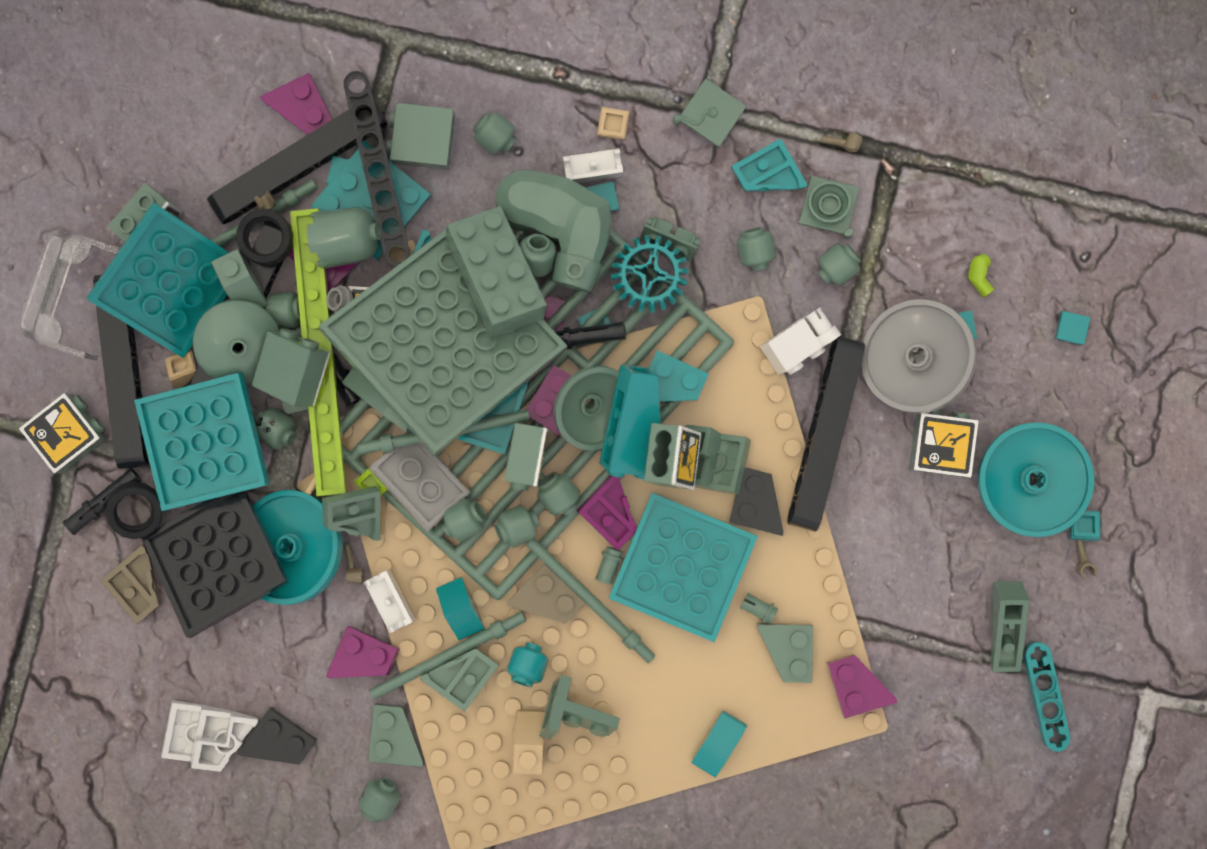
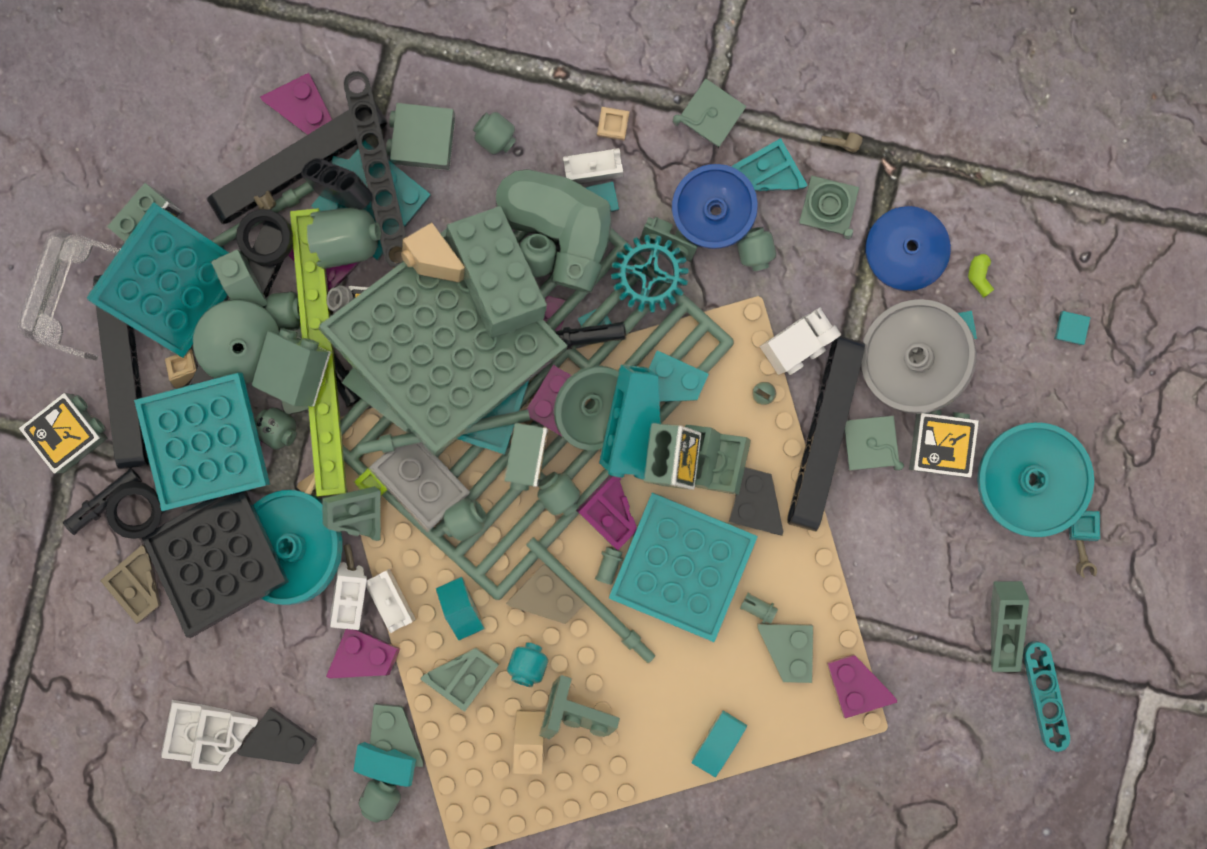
(336, 184): none -> black beam
(348, 597): none -> white hinge
(384, 766): none -> teal slope
(431, 255): none -> tan slope
(497, 630): sand green bar -> none
(516, 526): sand green head -> none
(710, 188): none -> blue dish
(767, 388): none -> sand green hinge
(839, 264): sand green head -> none
(872, 443): none -> sand green hat
(889, 254): none -> blue dish

